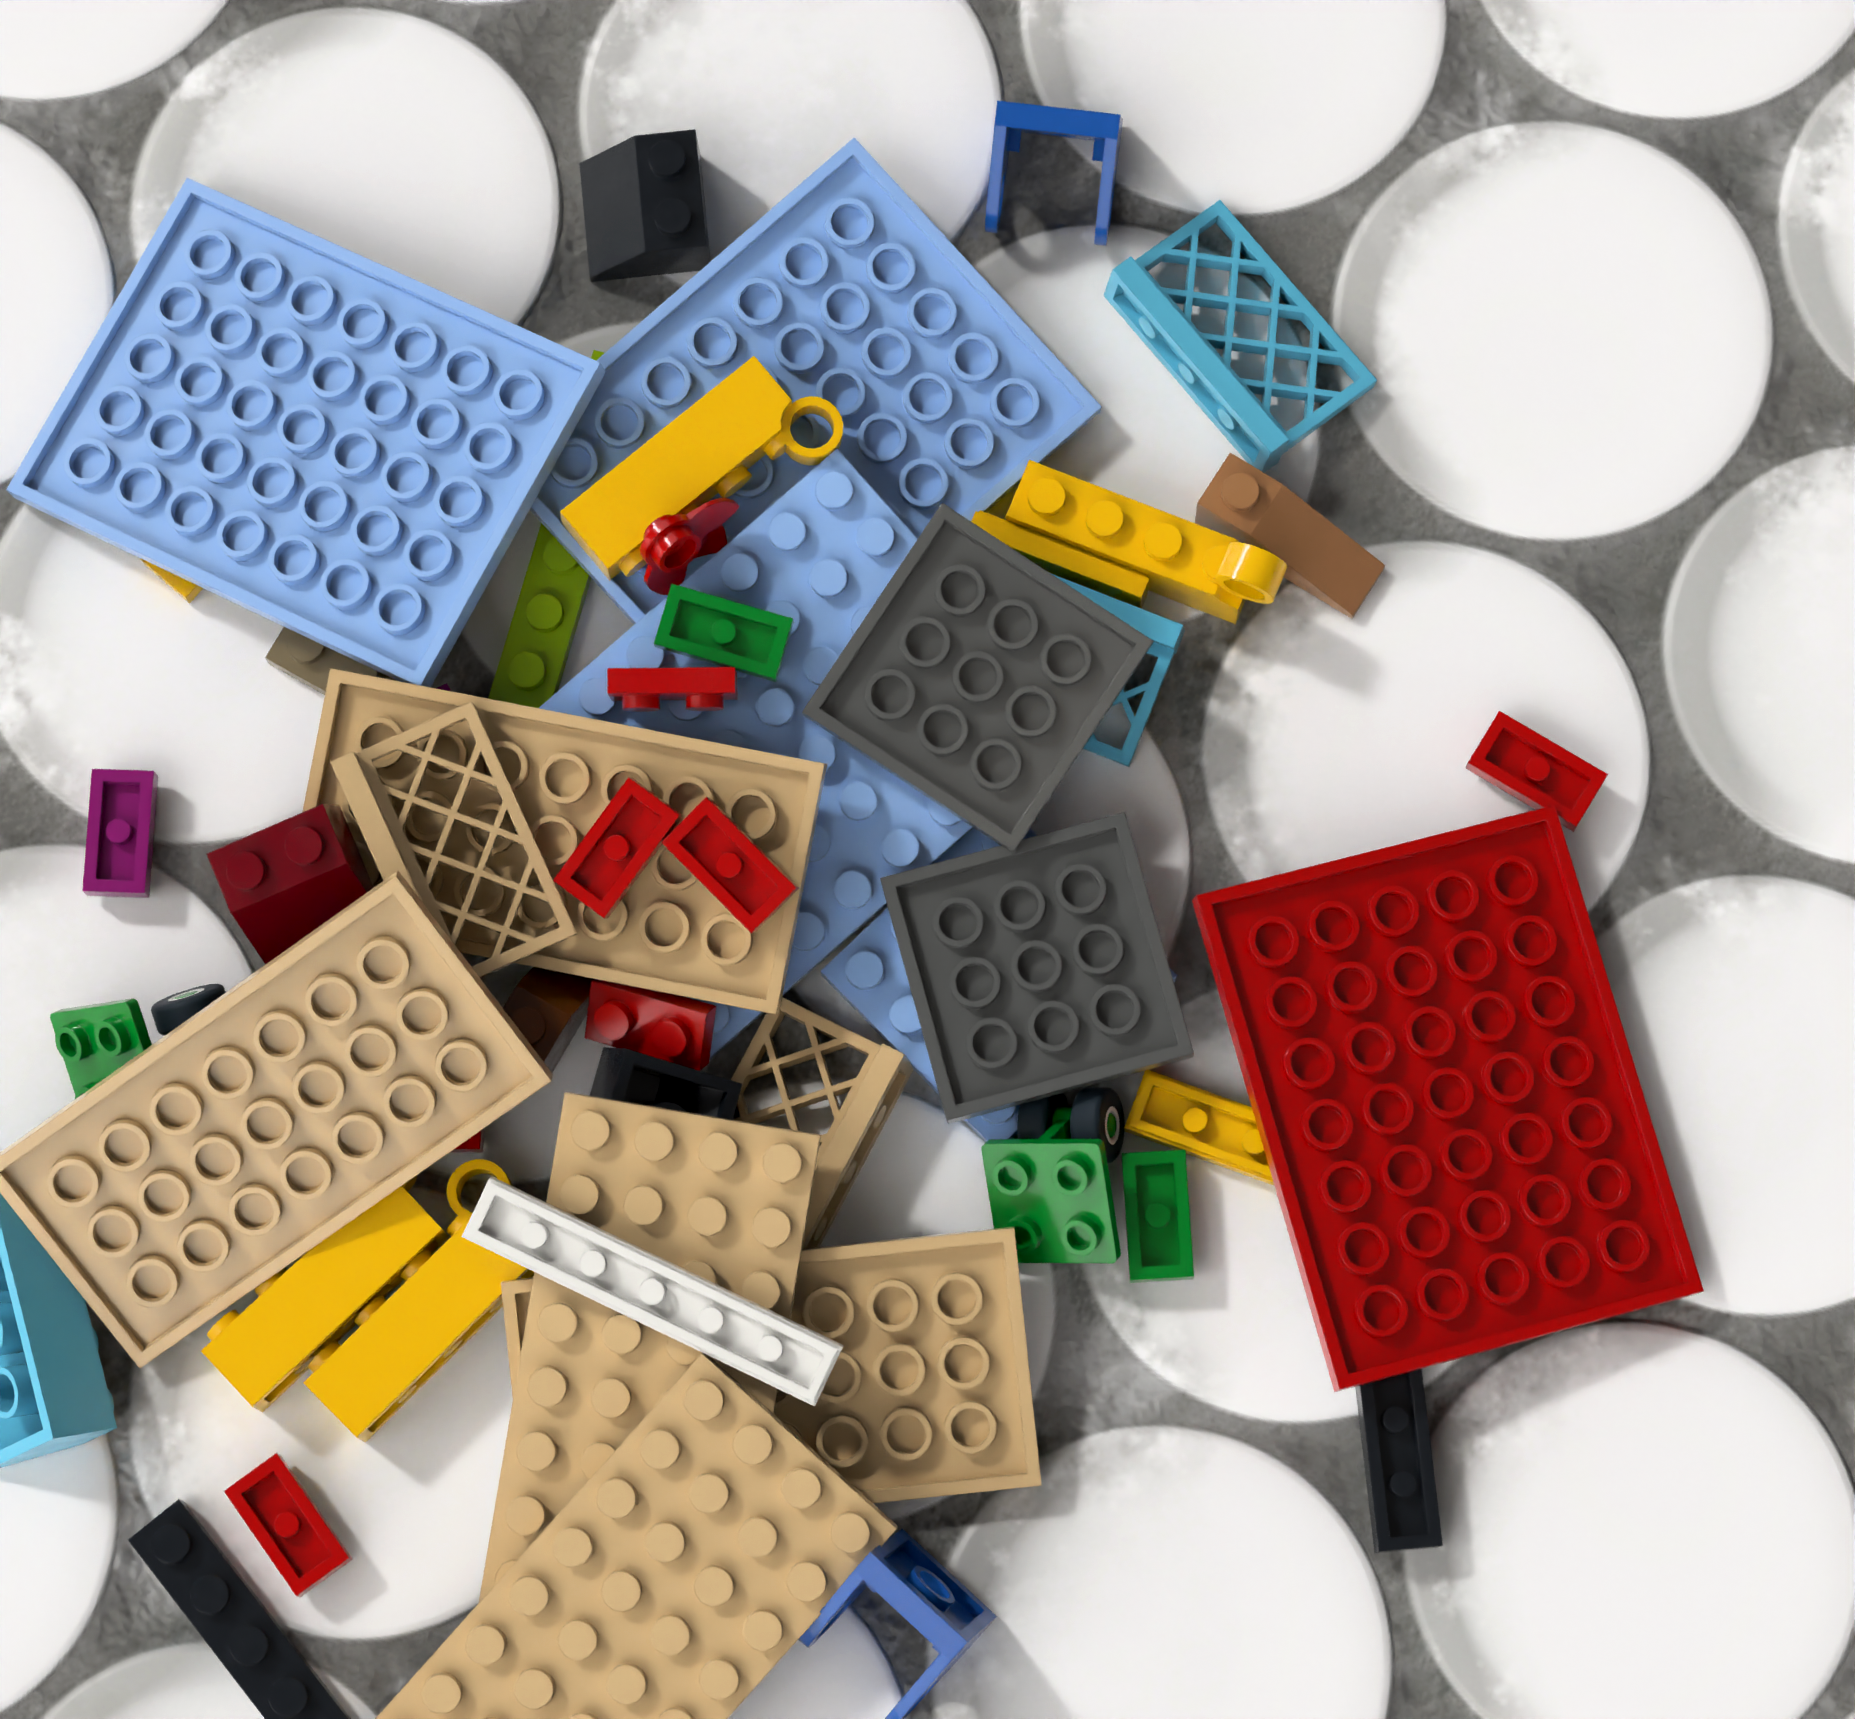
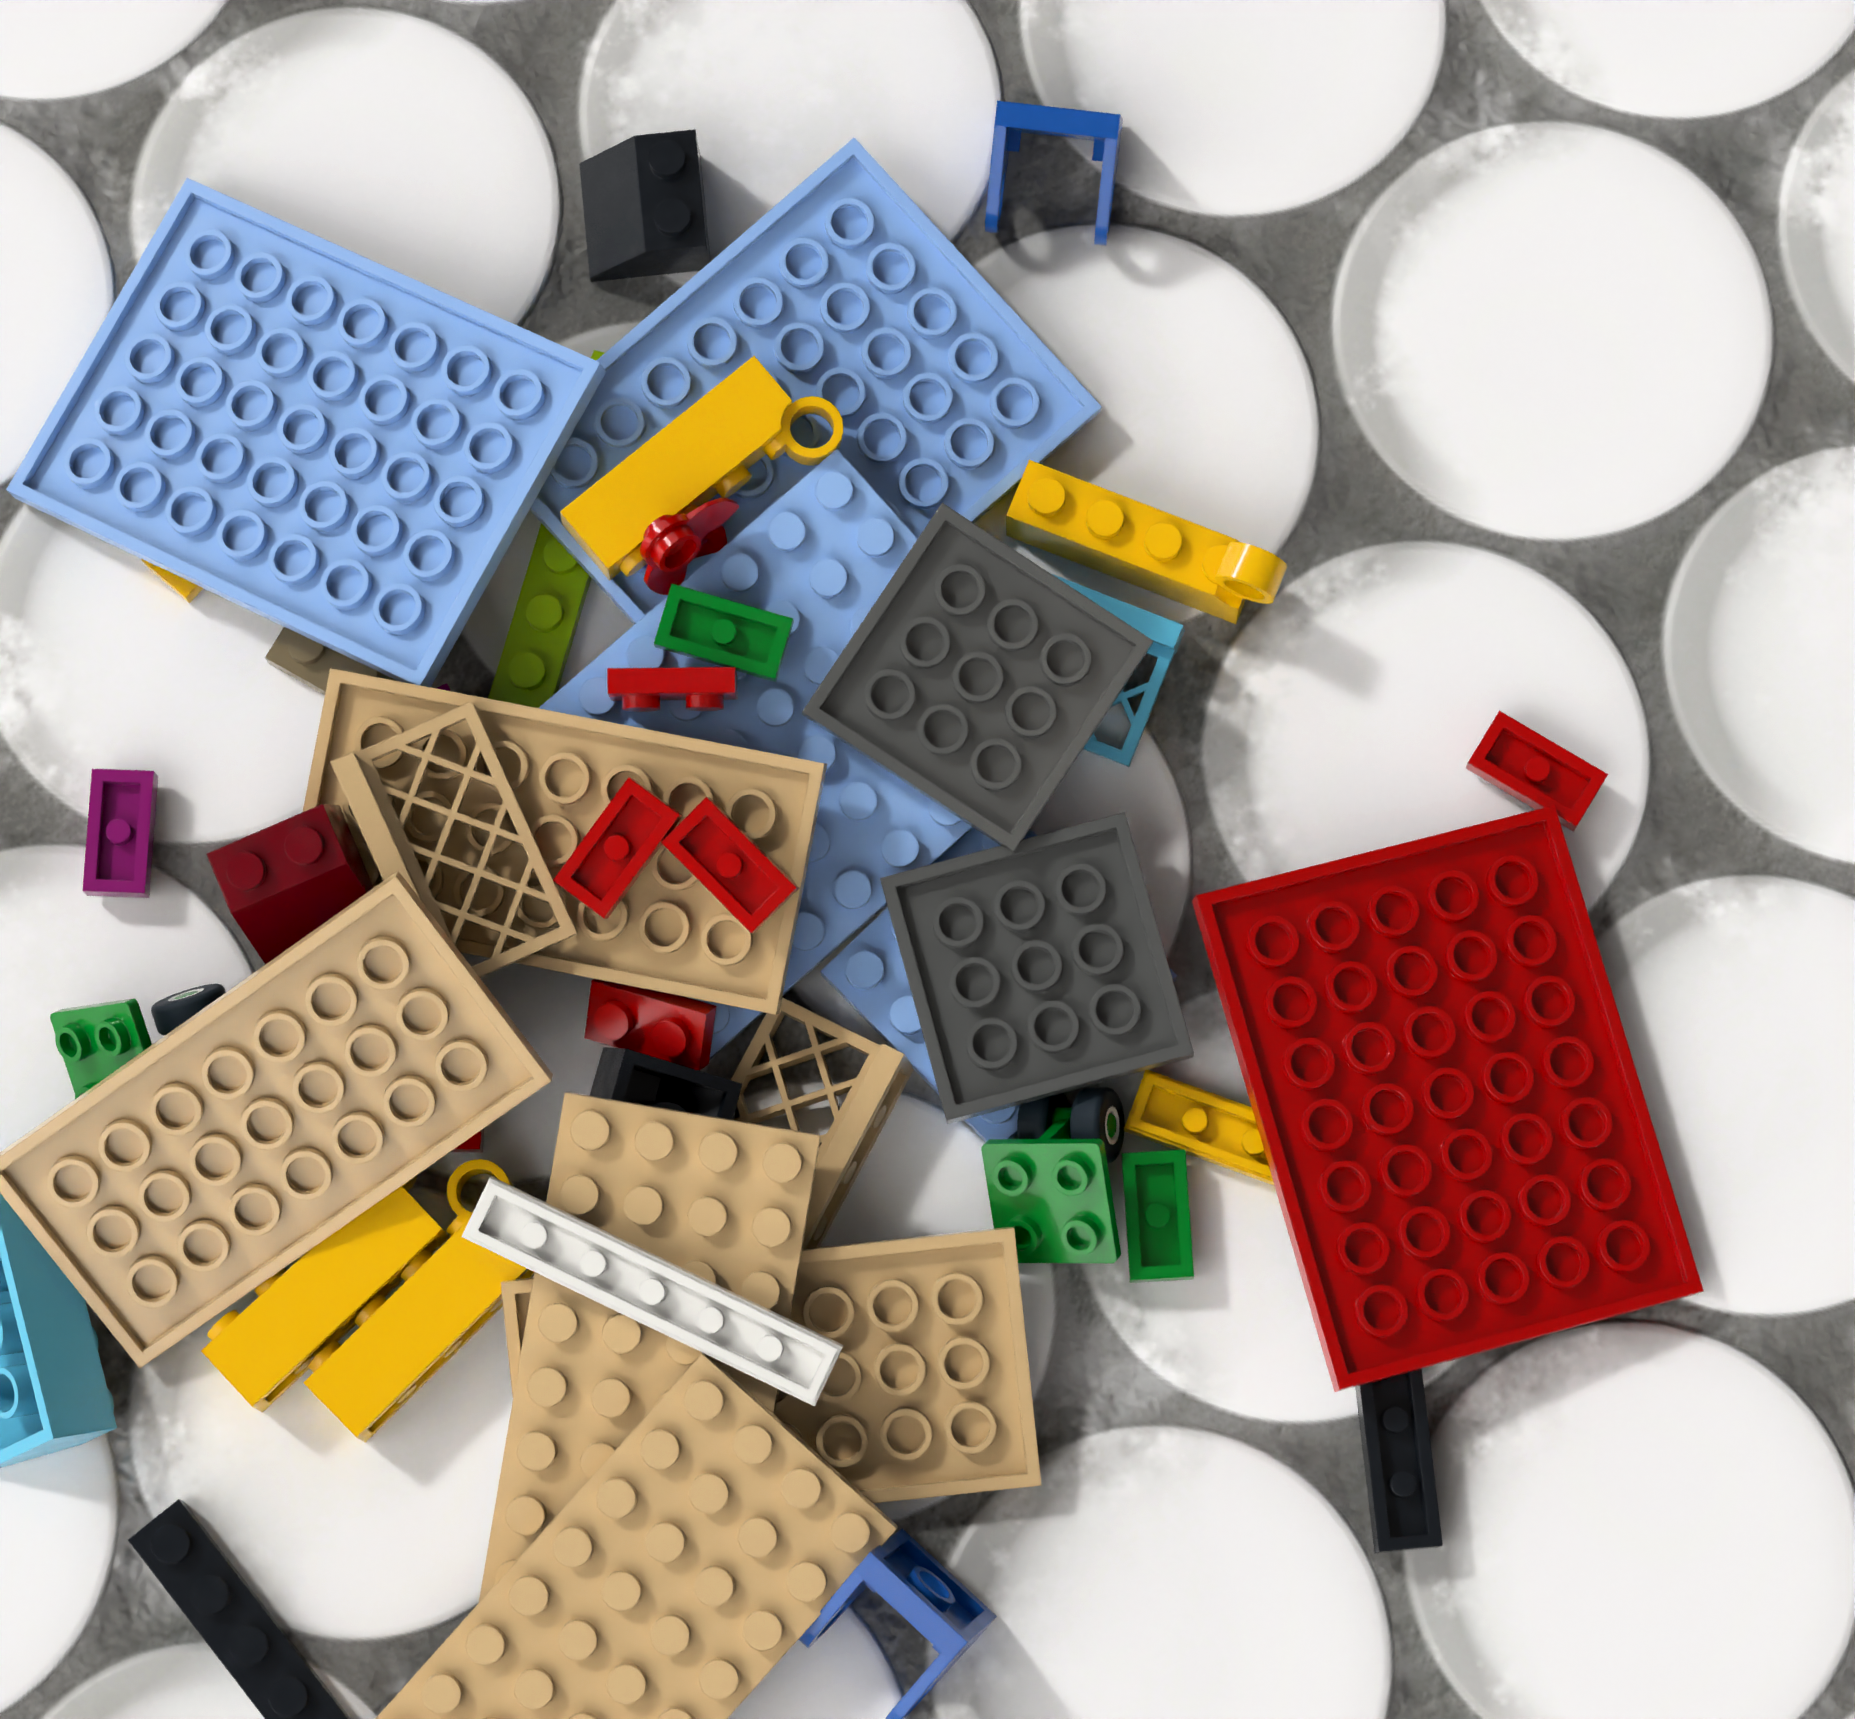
(288, 1525): red plate -> none
(549, 1010): reddish brown slope -> none
(1069, 561): yellow tile -> none
(1192, 354): medium azure fence -> none
(1272, 517): medium nougat slope -> none

